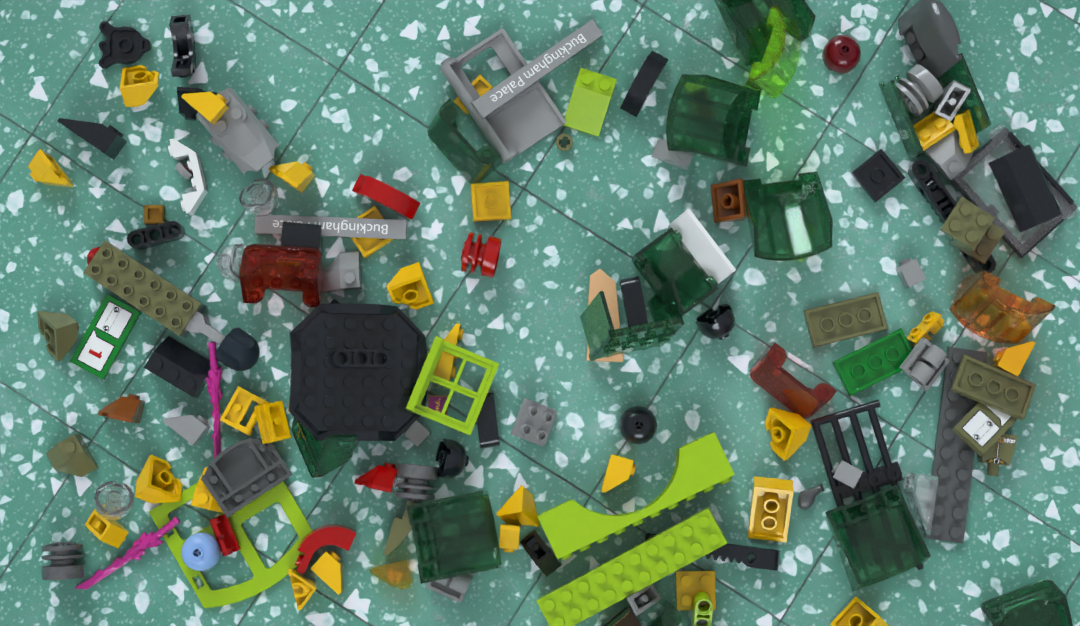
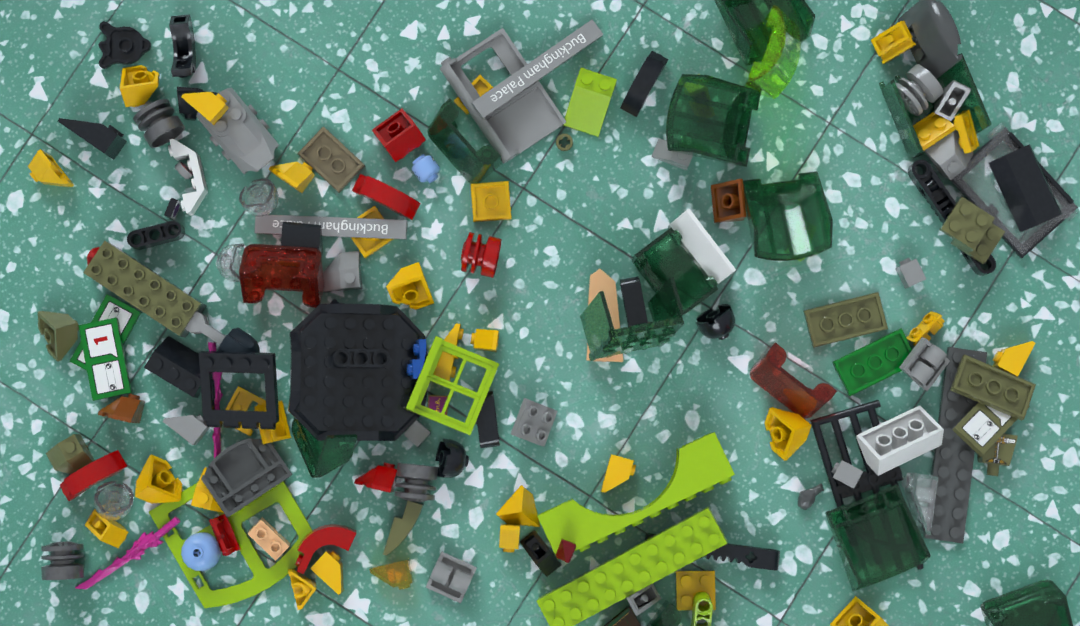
(92, 474): none -> red arch
(105, 359): none -> tile
(154, 214): pearl gold tile -> none
(158, 123): none -> flat silver wheel
(172, 208): none -> black tile
(239, 363): none -> black hinge
(269, 538): none -> light nougat brick
(331, 159): none -> dark tan tile
(399, 135): none -> red slope
(416, 365): none -> blue slope
(425, 168): none -> light blue head
(454, 536): clear green windscreen -> none
(485, 340): none -> yellow slope
(565, 550): none -> dark red slope
(629, 430): black cylinder -> none
(770, 509): yellow slope -> none
(834, 57): dark red cylinder -> none
(878, 175): black plate -> none
(893, 42): none -> yellow plate
(900, 440): none -> white slope
(995, 311): clear orange windscreen -> none

